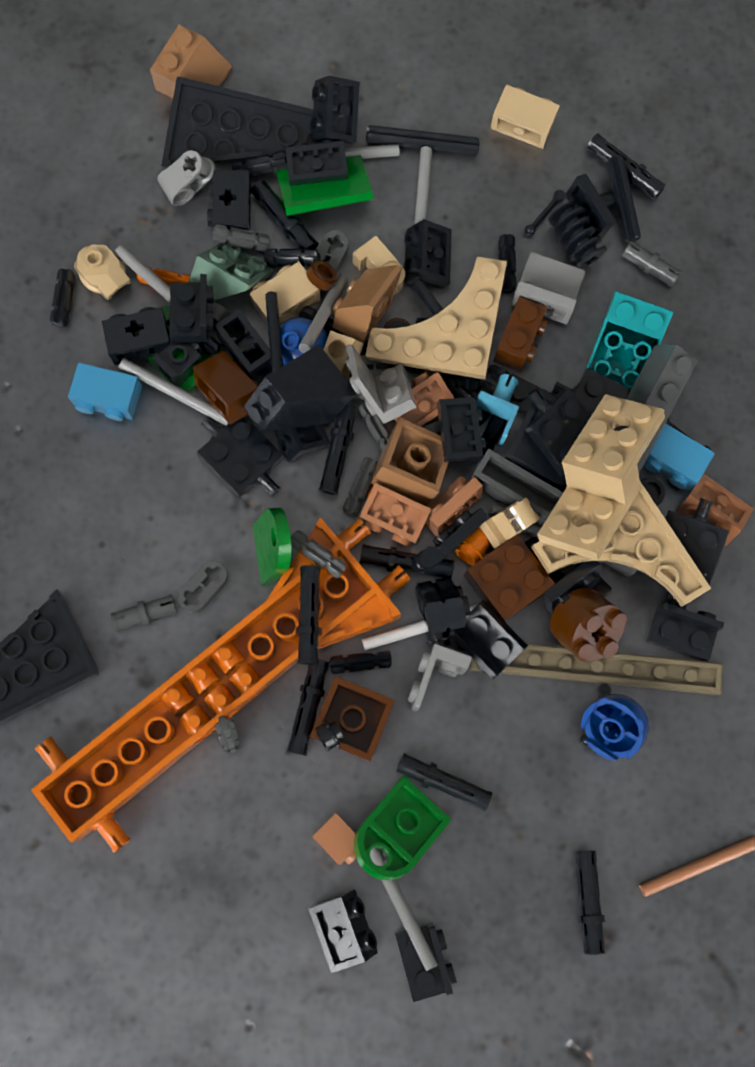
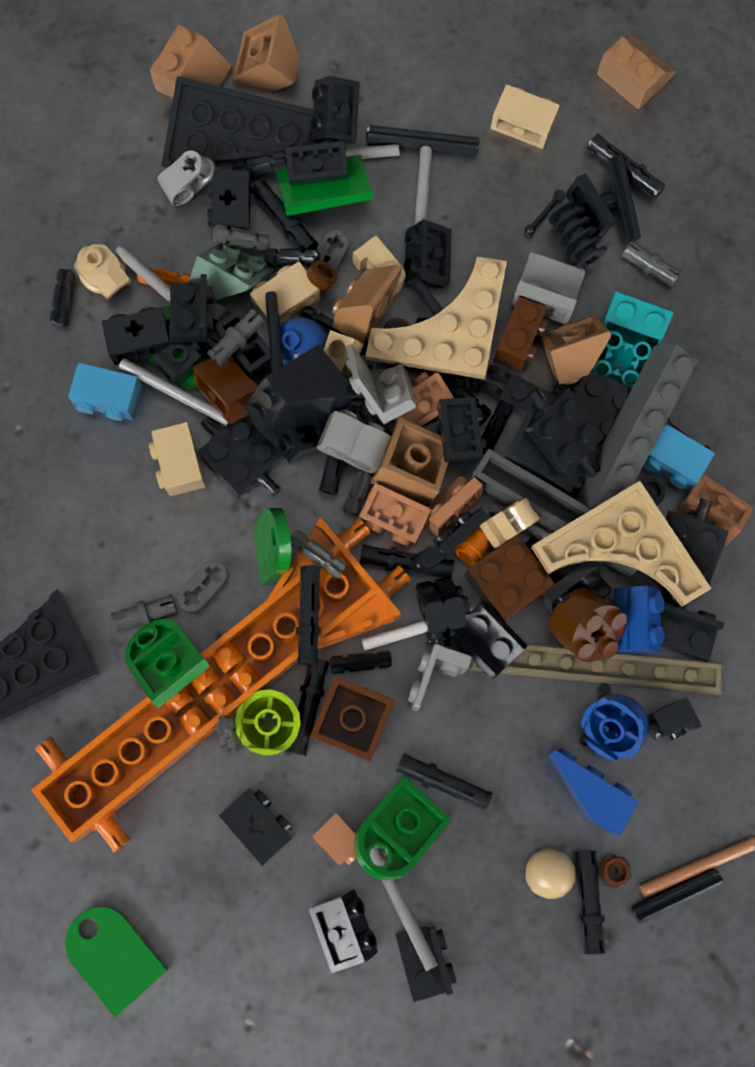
(116, 960): none -> green tile
(165, 662): none -> green tile
(177, 459): none -> tan brick
(236, 337): none -> dark grey pin
(239, 820): none -> black brick
(267, 56): none -> medium nougat slope
(267, 722): none -> lime cylinder
(323, 314): light grey bar -> none
(329, 735): black plate -> none
(354, 441): none -> light grey brick
(499, 403): medium azure bracket -> none
(508, 254): black axle -> none
(550, 873): none -> tan hair
(575, 348): none -> medium nougat slope
(597, 799): none -> blue slope
(601, 476): tan bracket -> none
(623, 874): none -> reddish brown plate
(634, 70): none -> medium nougat slope
(643, 625): none -> blue brick
(672, 720): none -> black brick
(677, 895): none -> black axle

